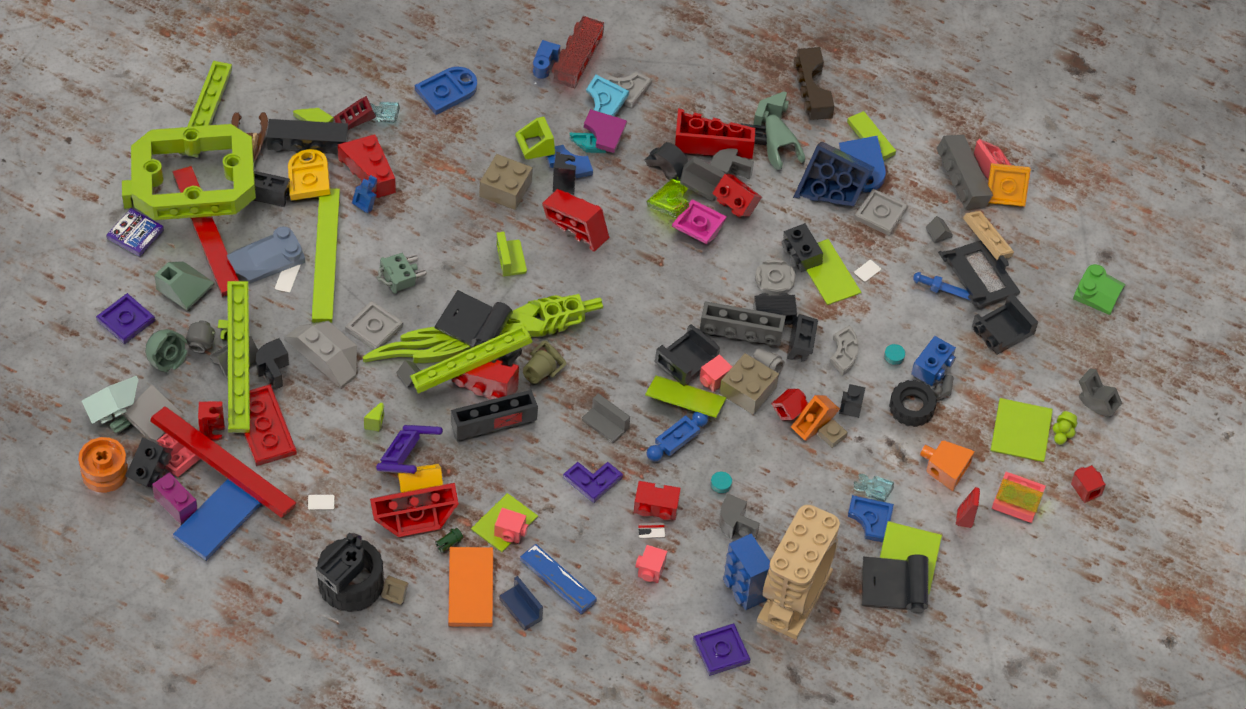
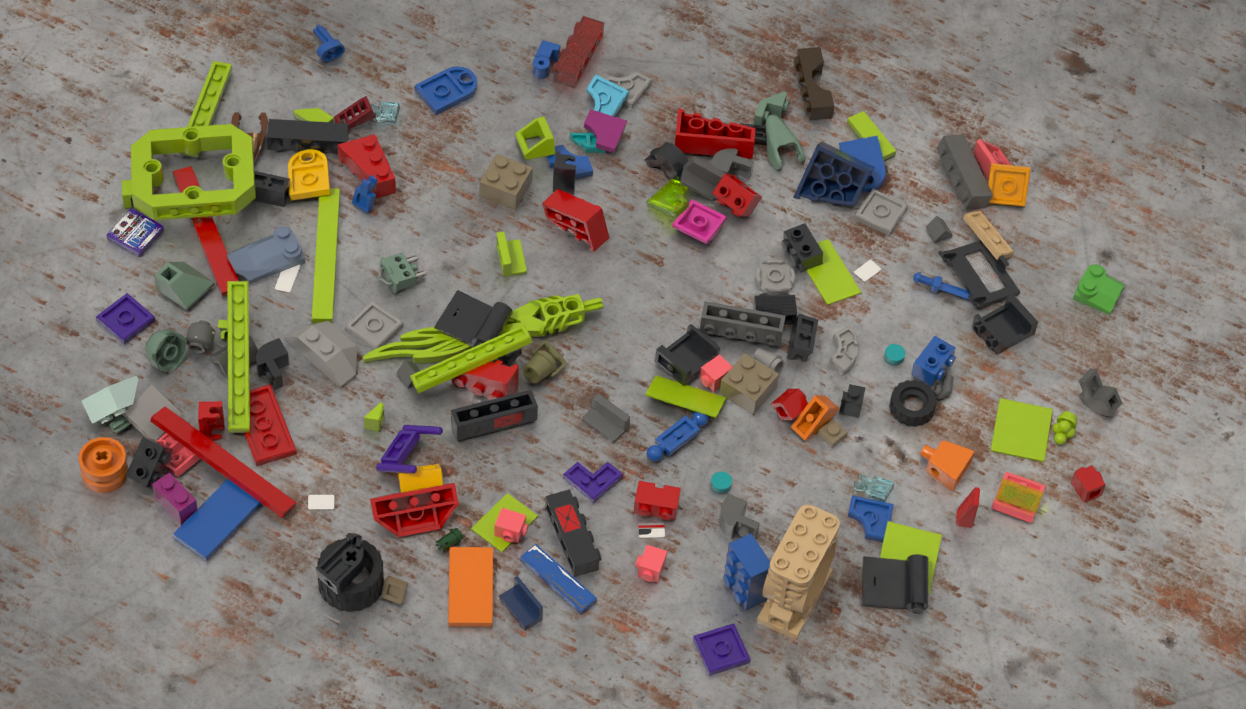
(331, 47): none -> blue piece
(572, 532): none -> black brick

